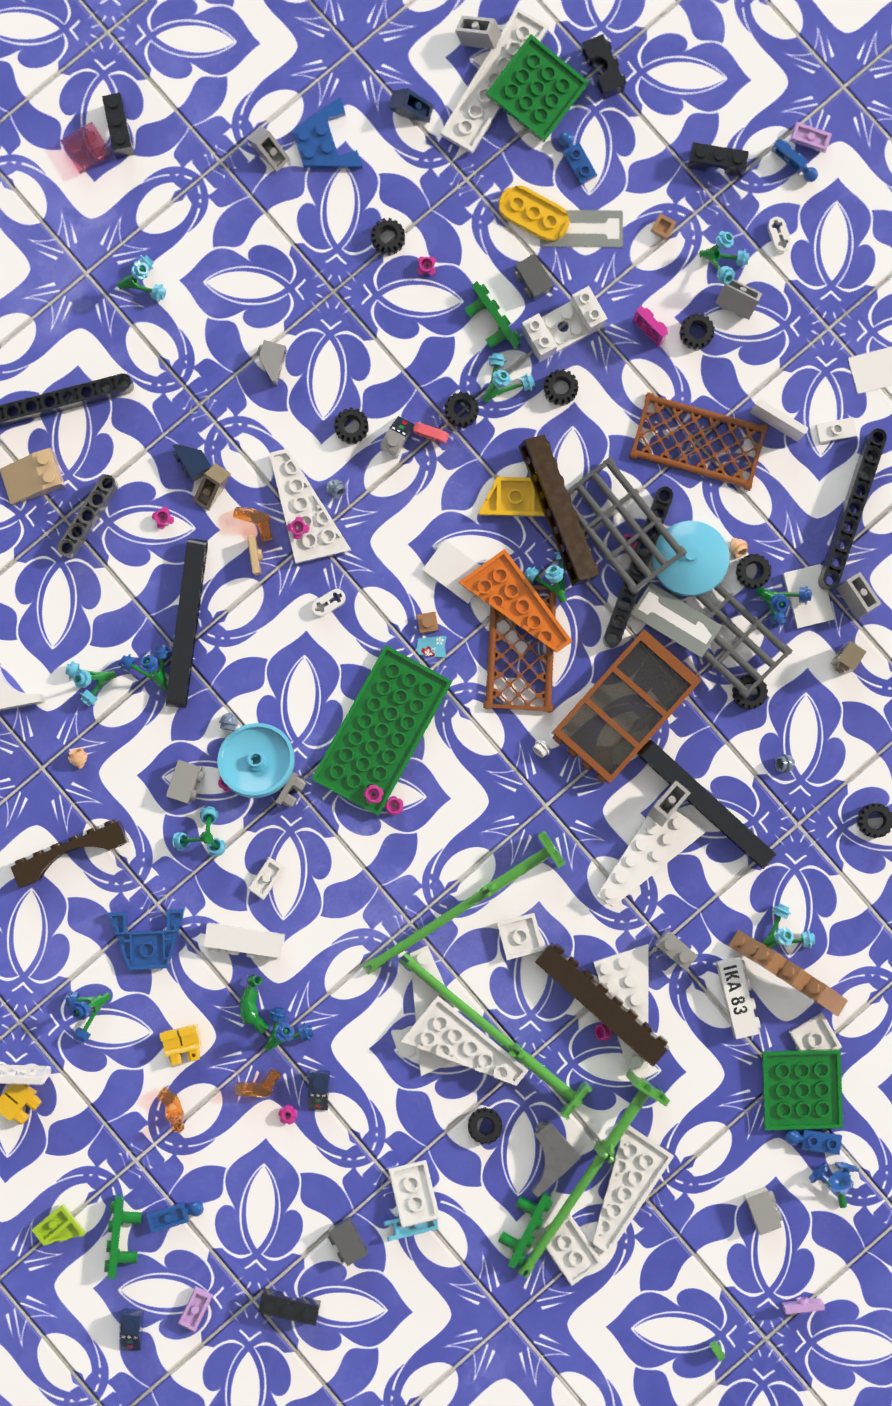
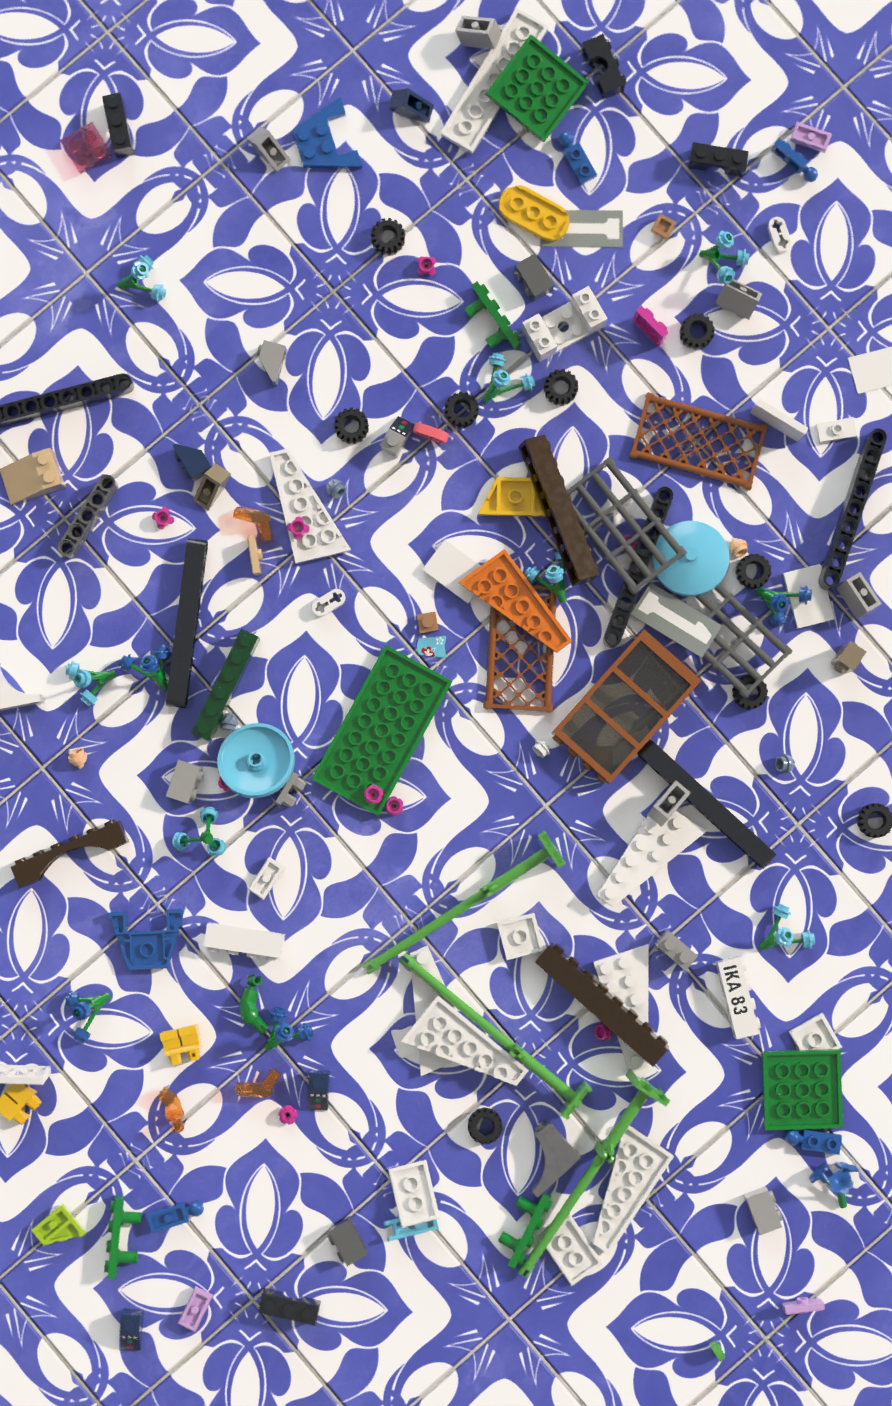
(226, 685): none -> dark green brick
(788, 972): medium nougat arch -> none

